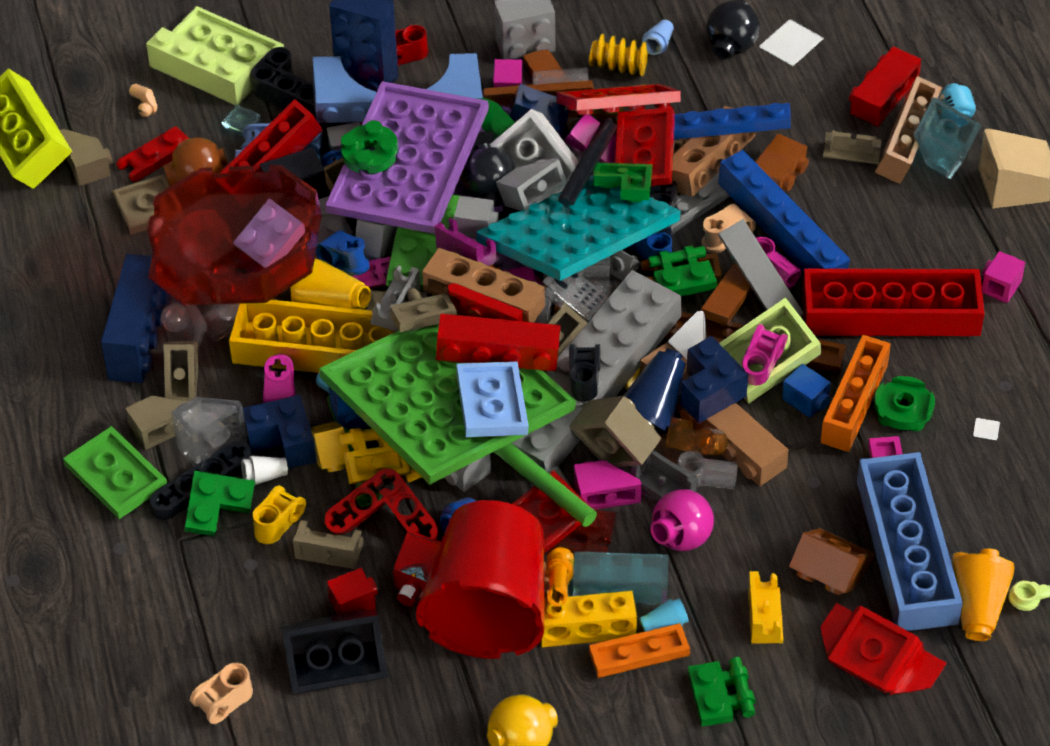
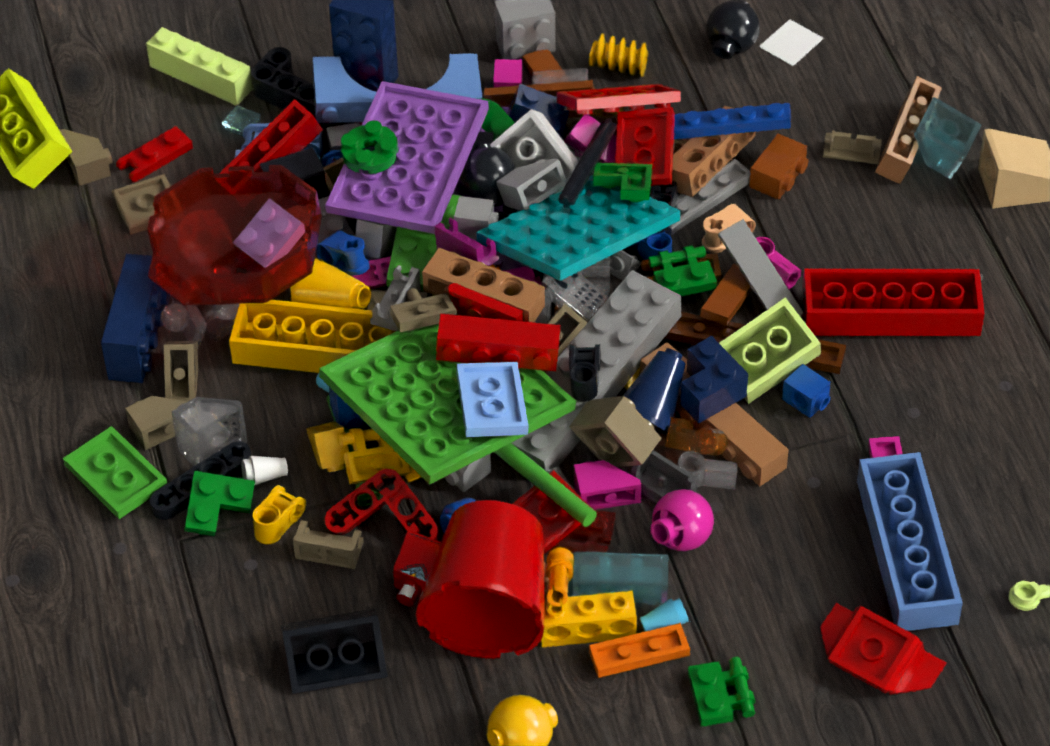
(147, 97): light nougat arm -> none
(193, 155): dark orange brick -> none
(221, 694): light nougat piece -> none
(225, 36): yellowish green tile -> none
(277, 386): dark pink piece -> none
(283, 425): dark blue brick -> none
(352, 592): red brick -> none
(411, 44): red piece -> none
(658, 37): light blue cone -> none
(689, 334): white slope -> none
(764, 350): dark pink piece -> none
(764, 610): yellow hinge -> none
(779, 215): blue brick -> none
(830, 560): dark orange slope -> none
(855, 393): orange brick -> none
(884, 86): red brick -> none
(901, 417): green plate -> none
(959, 98): medium azure head -> none
(983, 587): light orange cone -> none
(986, 429): white sticker -> none
(1002, 276): dark pink brick -> none

